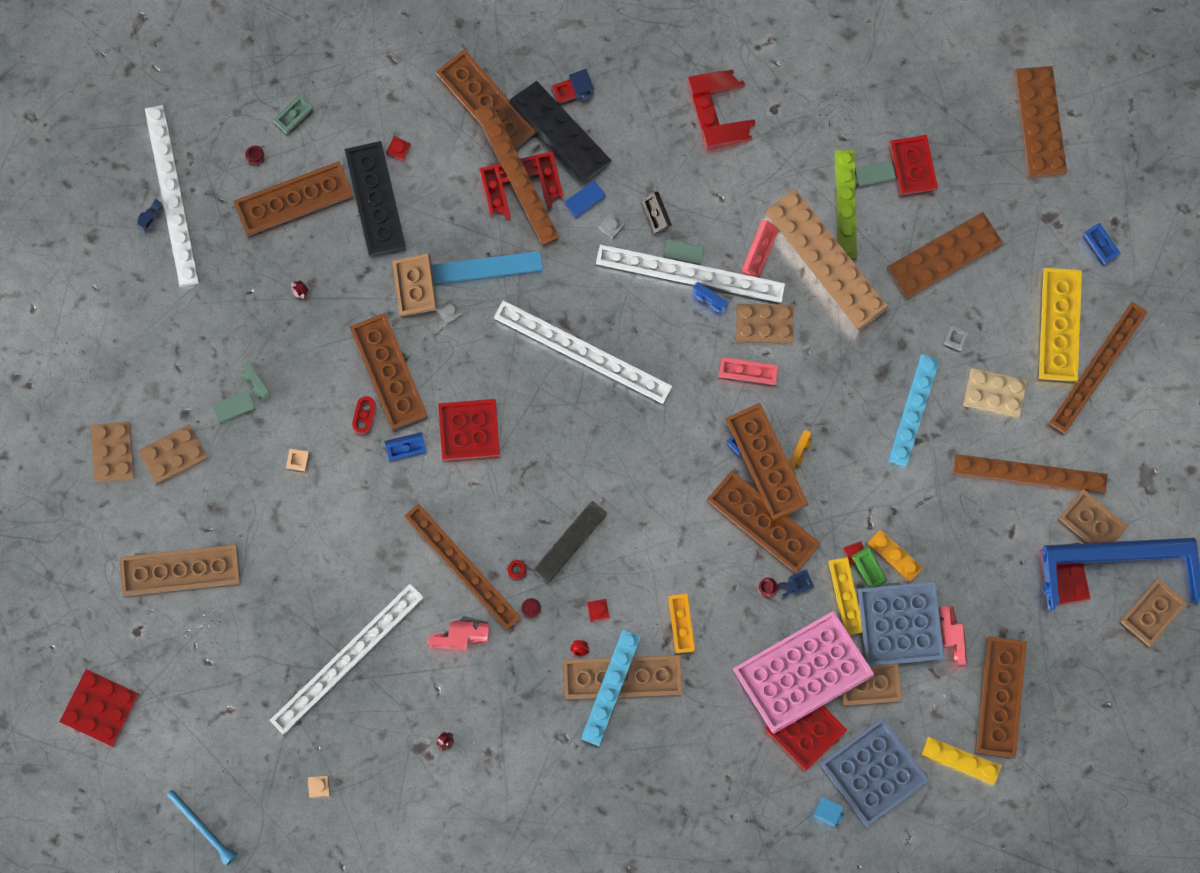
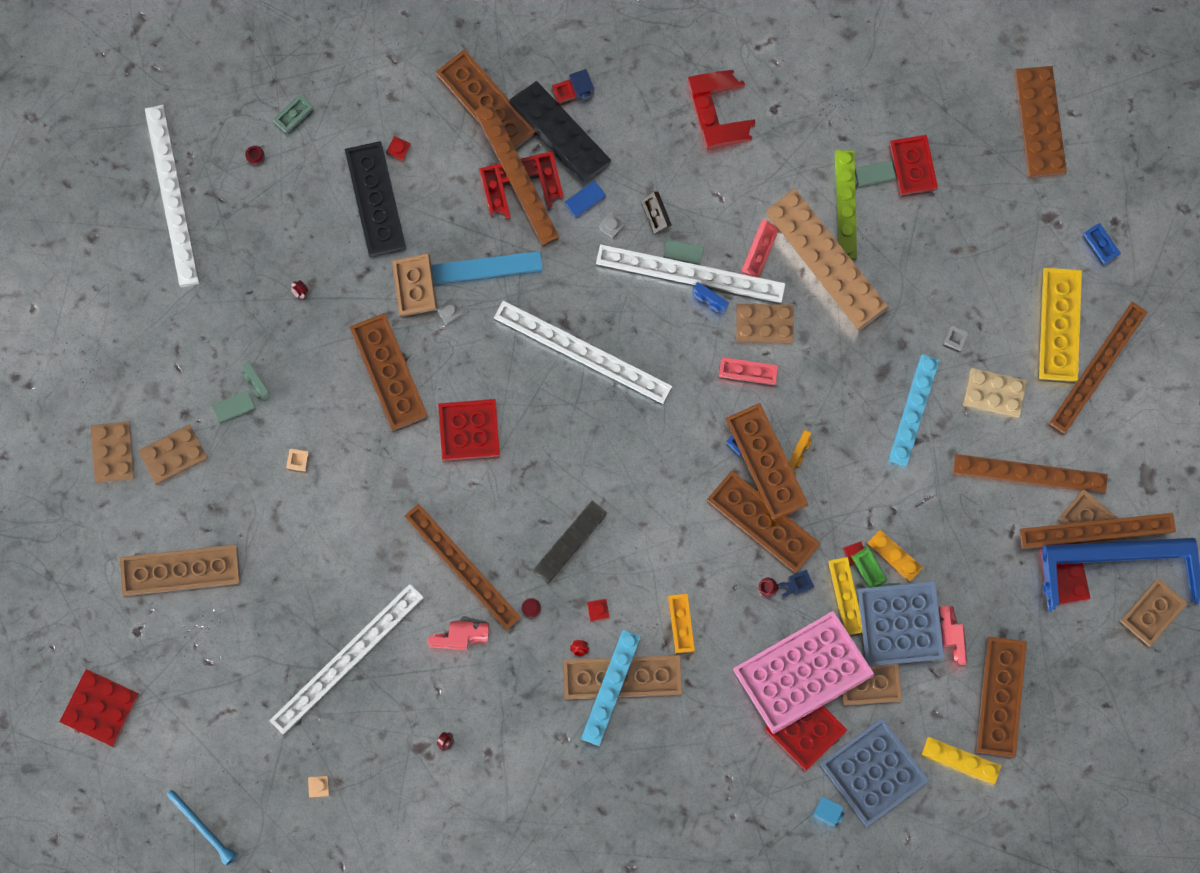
(146, 219): dark blue plate -> none
(293, 198): dark orange plate -> none
(364, 416): red plate -> none
(405, 446): blue plate -> none
(517, 563): red plate -> none
(944, 255): dark orange plate -> none
(1097, 530): none -> dark orange plate

